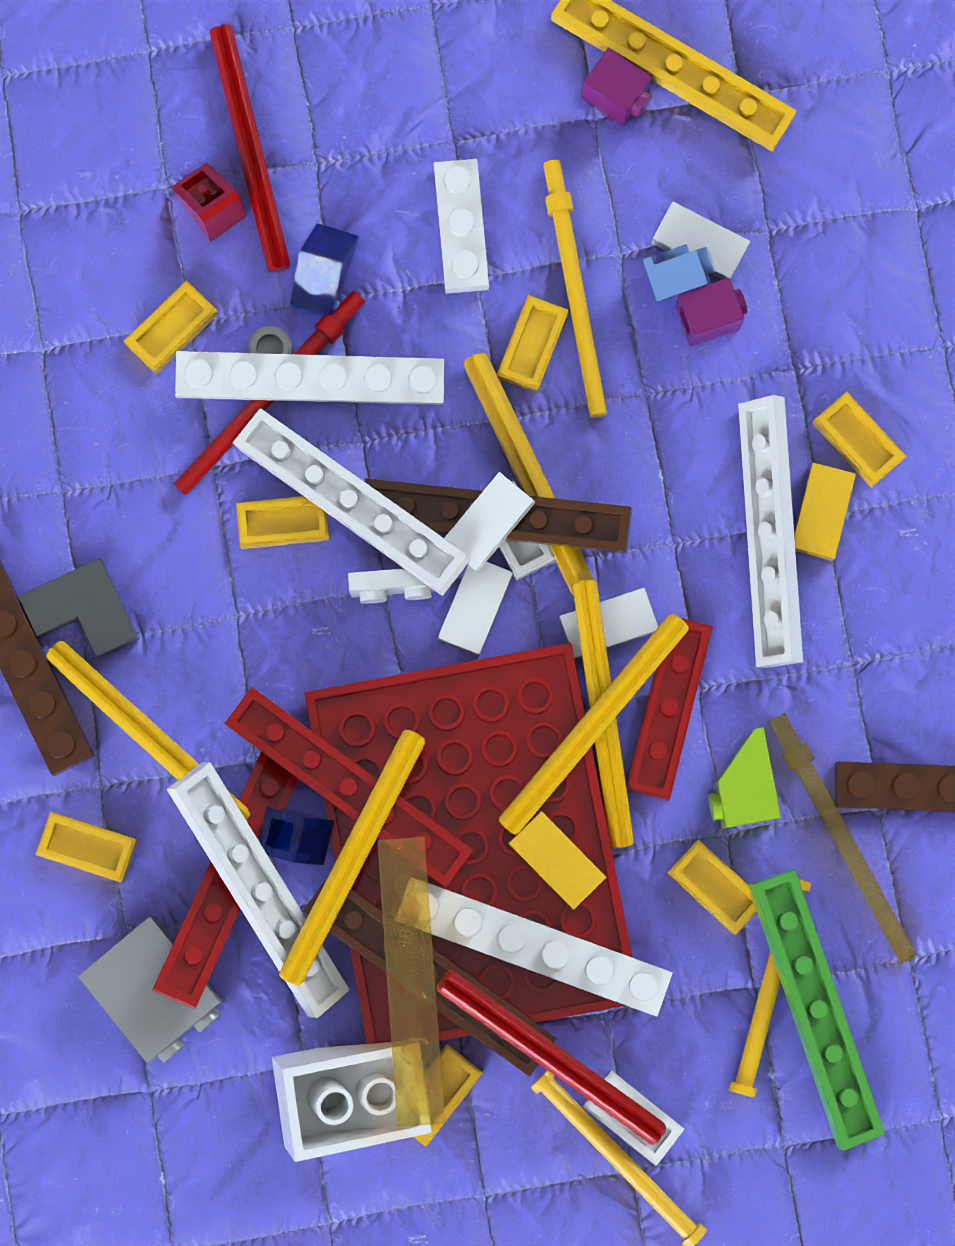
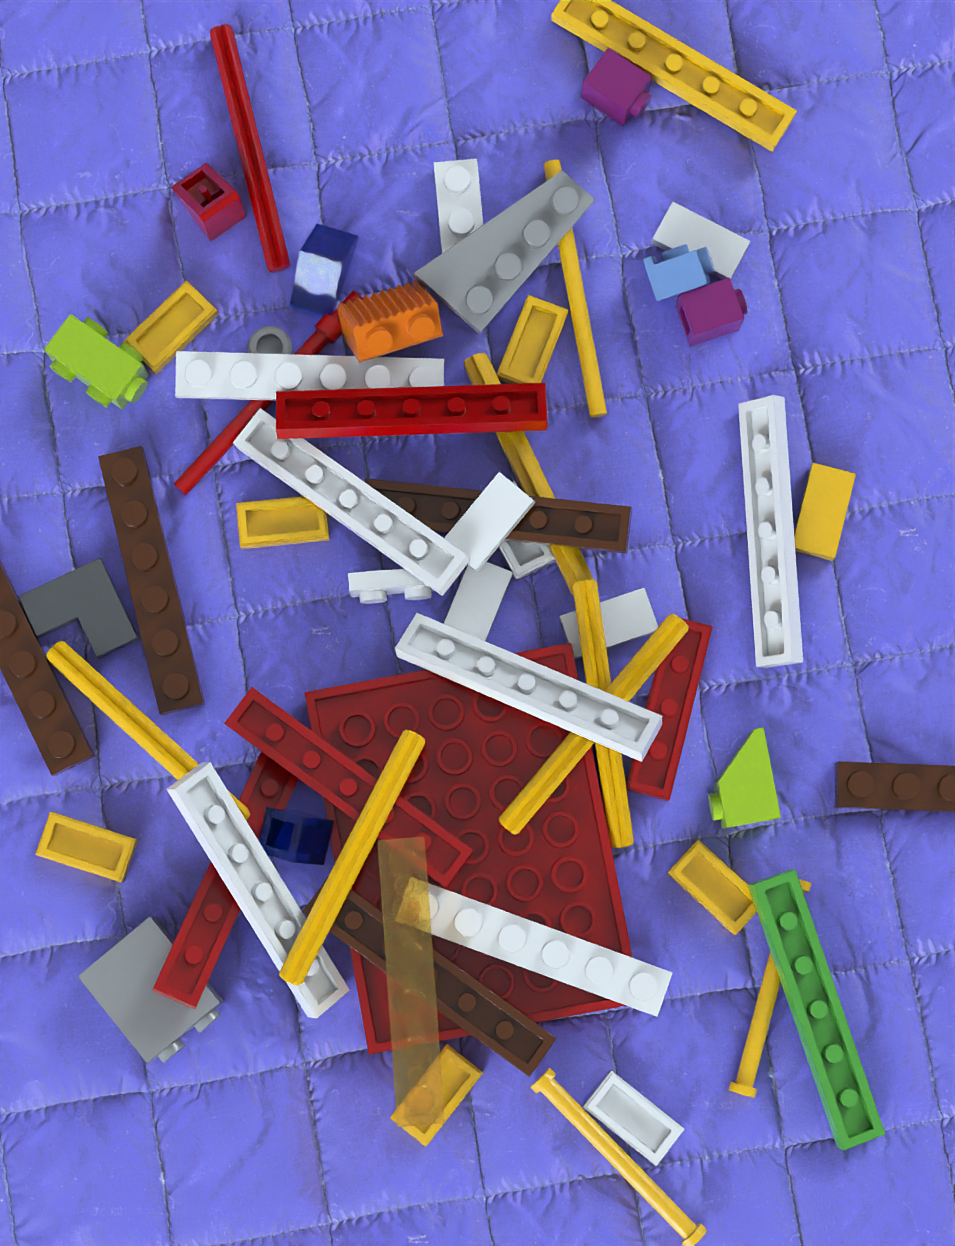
(108, 370): none -> lime brick
(151, 580): none -> reddish brown plate
(338, 1100): white slope -> none
(389, 321): none -> orange brick
(411, 410): none -> red plate
(498, 257): none -> light grey wing
(529, 687): none -> white plate
(550, 1056): red axle -> none
(557, 860): yellow tile -> none
(799, 758): clear yellow bar -> none
(859, 439): yellow tile -> none

